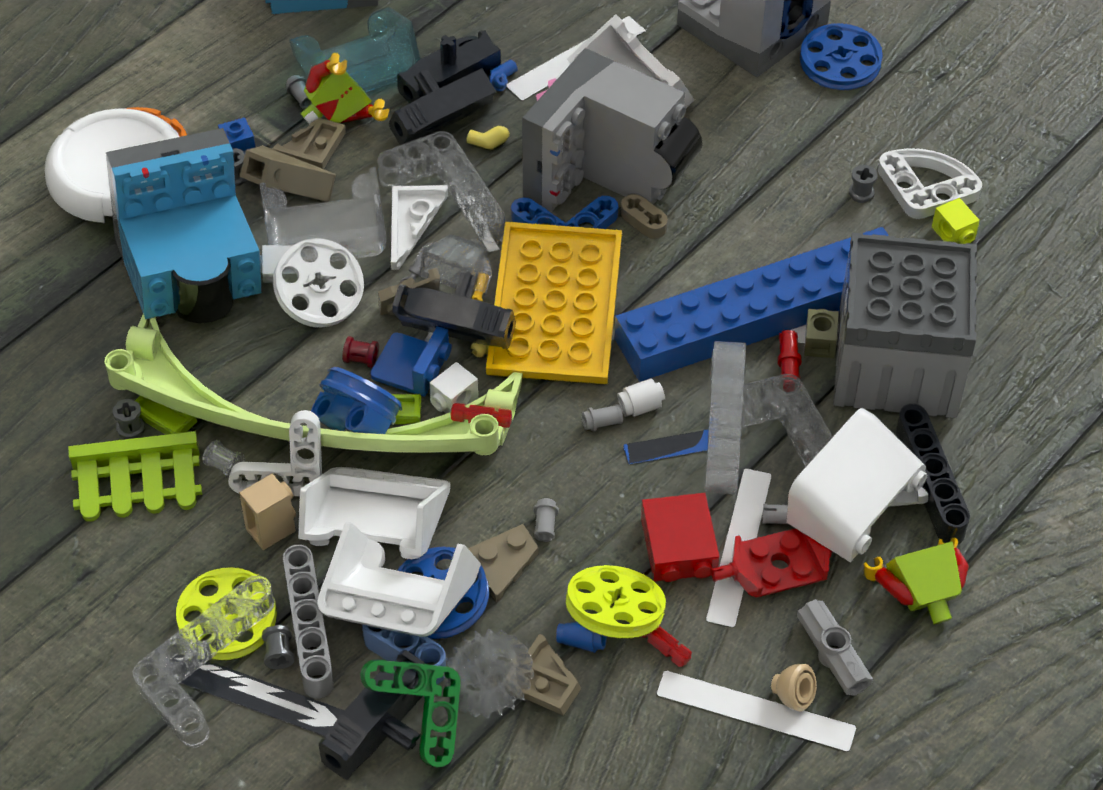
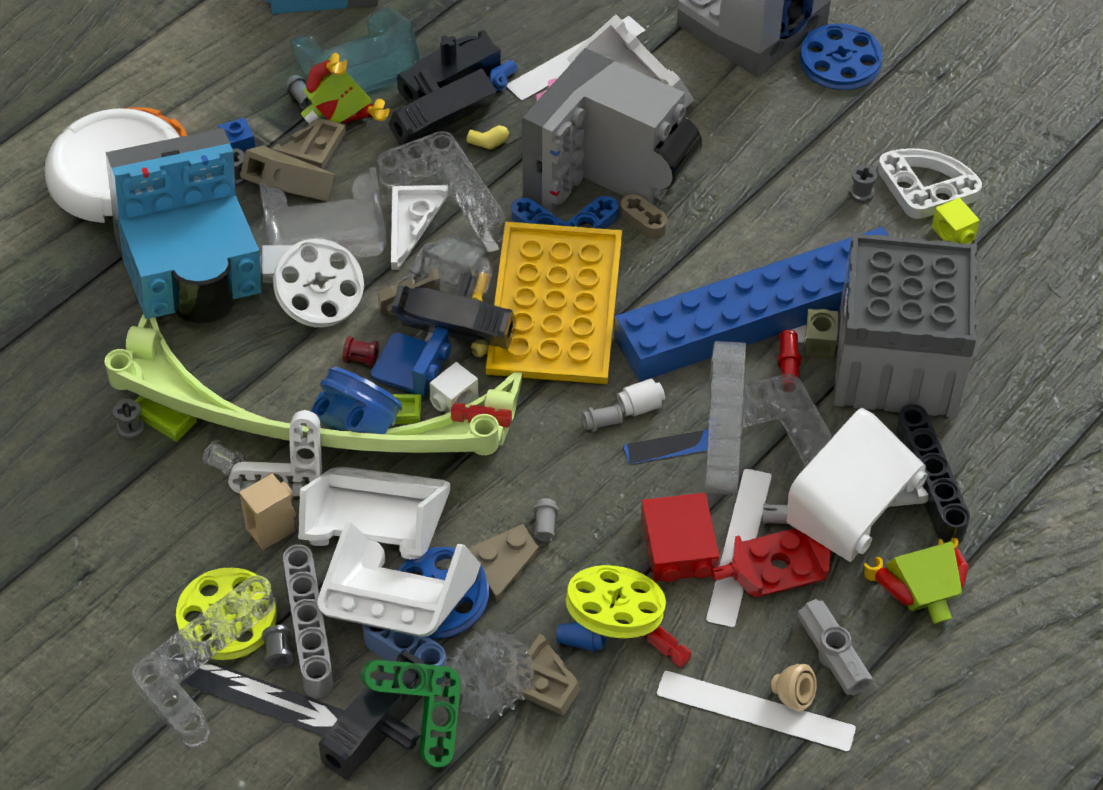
(134, 456): lime fence -> none

